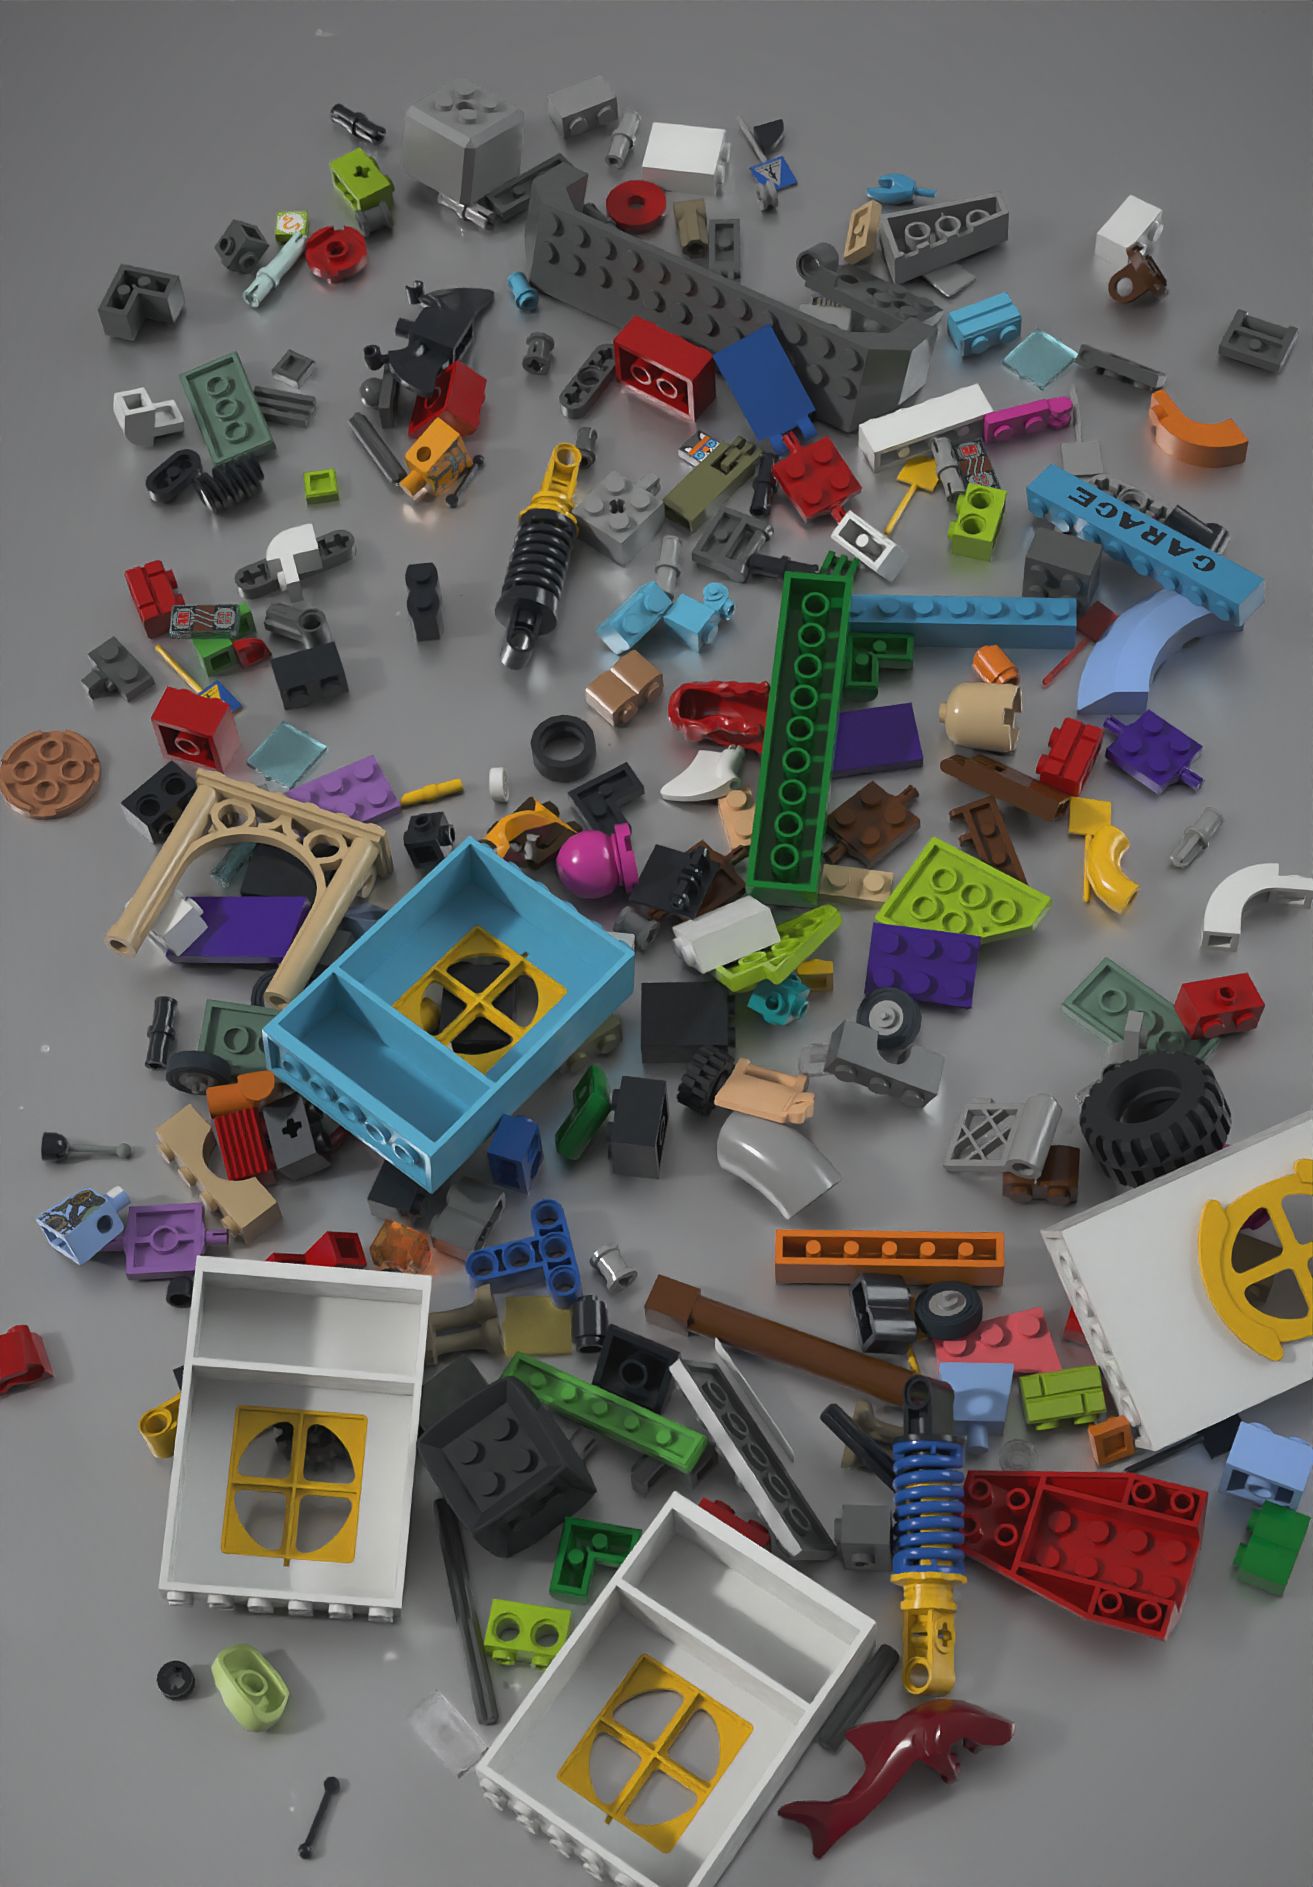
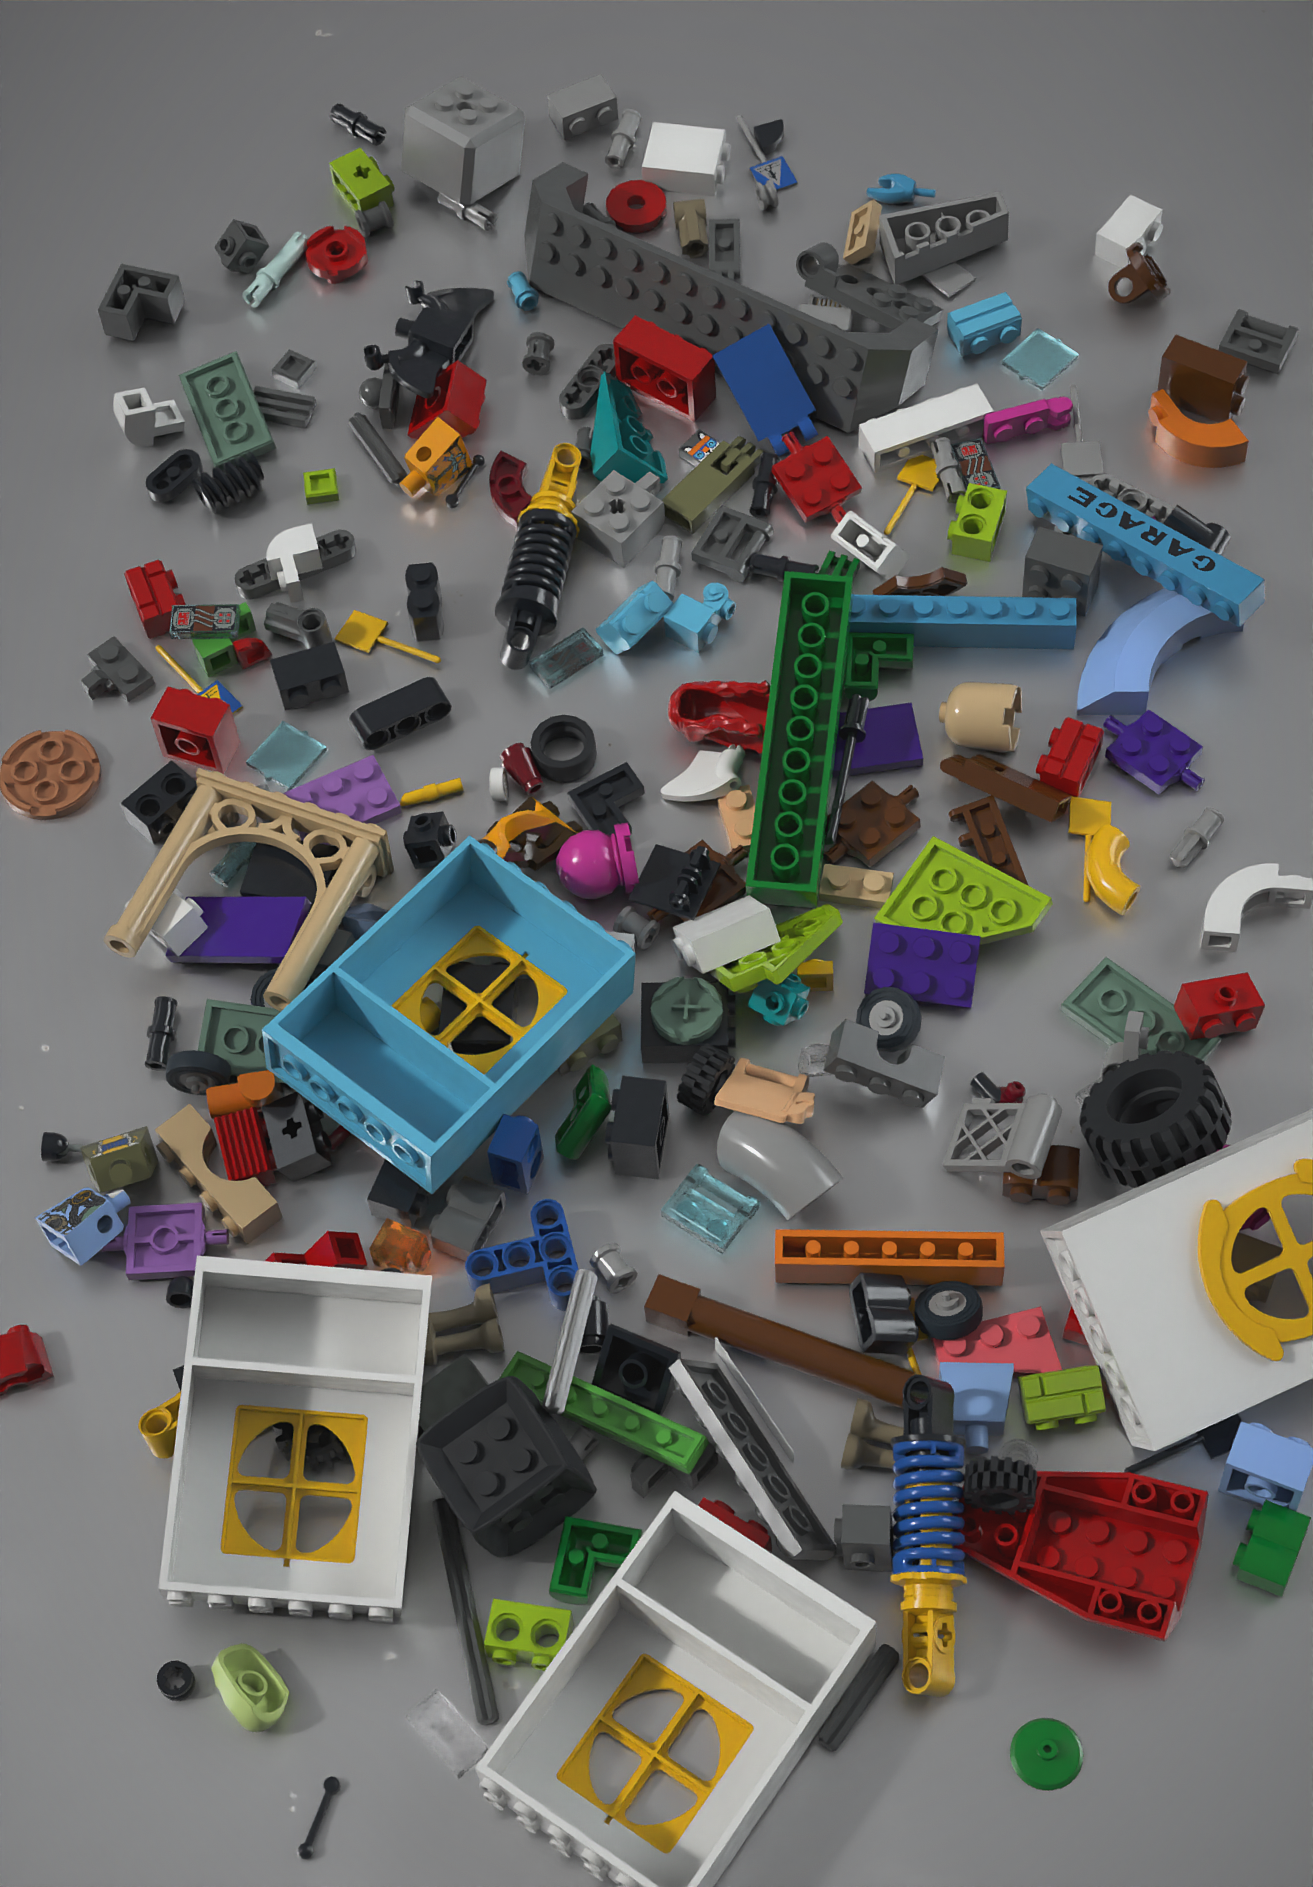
(120, 1159): none -> olive torso
(289, 223): tile -> none
(363, 631): none -> yellow piece
(400, 713): none -> black beam
(507, 486): none -> dark red tile
(515, 194): dark grey plate -> none
(522, 767): none -> dark red cone
(536, 1327): clear yellow piece -> none
(566, 658): none -> clear light blue tile
(569, 1341): none -> light grey axle
(620, 438): none -> teal wedge
(625, 688): medium nougat brick -> none
(686, 1010): none -> sand green tile
(704, 1217): none -> clear light blue plate
(852, 733): none -> black piece
(859, 1443): black axle -> none
(890, 1751): dark red piece -> none
(937, 583): none -> reddish brown tile
(987, 1089): none -> arm
(995, 666): orange brick -> none
(1000, 1485): none -> black tyre
(1046, 1754): none -> green piece
(1092, 625): clear red piece -> none
(1111, 1439): orange tile -> none
(1117, 367): dark grey hinge -> none
(1203, 379): none -> reddish brown brick

